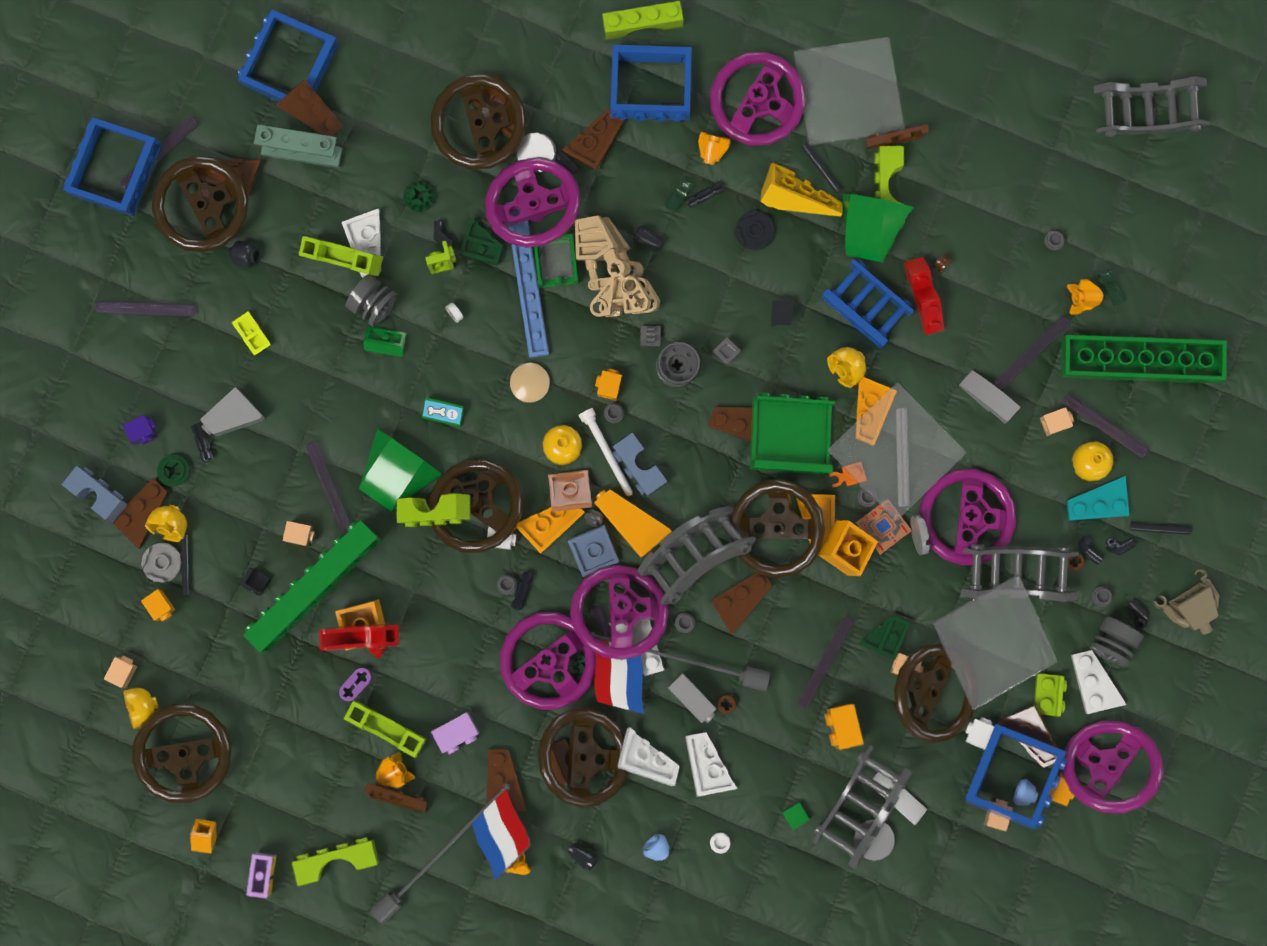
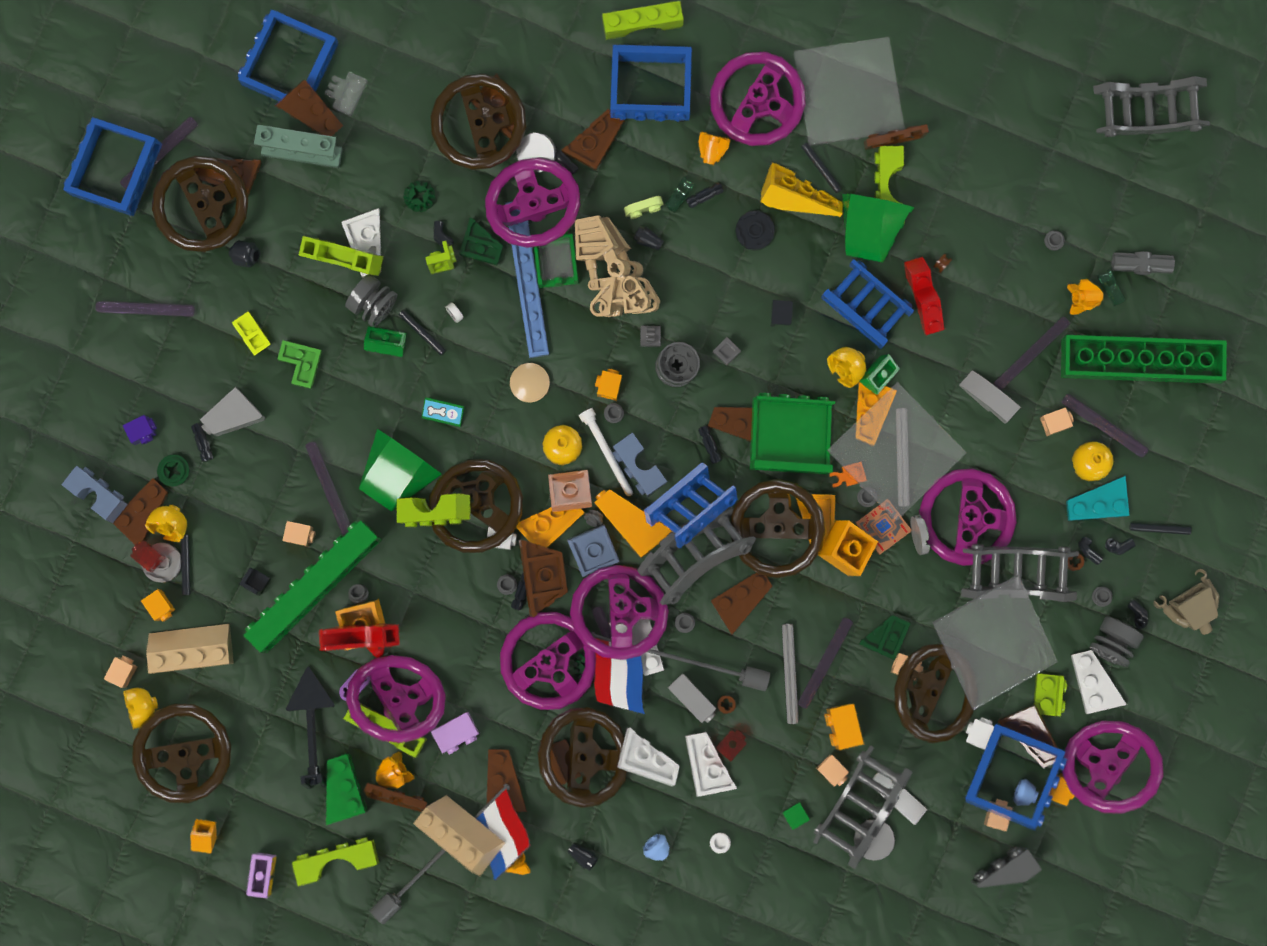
(147, 556): none -> clear red brick
(189, 649): none -> tan slope
(304, 358): none -> bright green plate
(310, 696): none -> black piece
(343, 790): none -> green wedge
(346, 92): none -> clear hinge
(358, 594): none -> dark grey plate
(396, 700): none -> magenta piece
(422, 332): none -> black bar
(460, 834): none -> tan slope
(542, 575): none -> reddish brown wing
(636, 209): none -> yellowish green plate
(680, 491): none -> blue fence
(709, 444): none -> black axle
(723, 746): none -> clear red brick
(790, 673): none -> light grey axle
(833, 771): none -> light nougat brick
(880, 373): none -> green slope
(1014, 868): none -> dark grey slope
(1143, 263): none -> dark grey piece

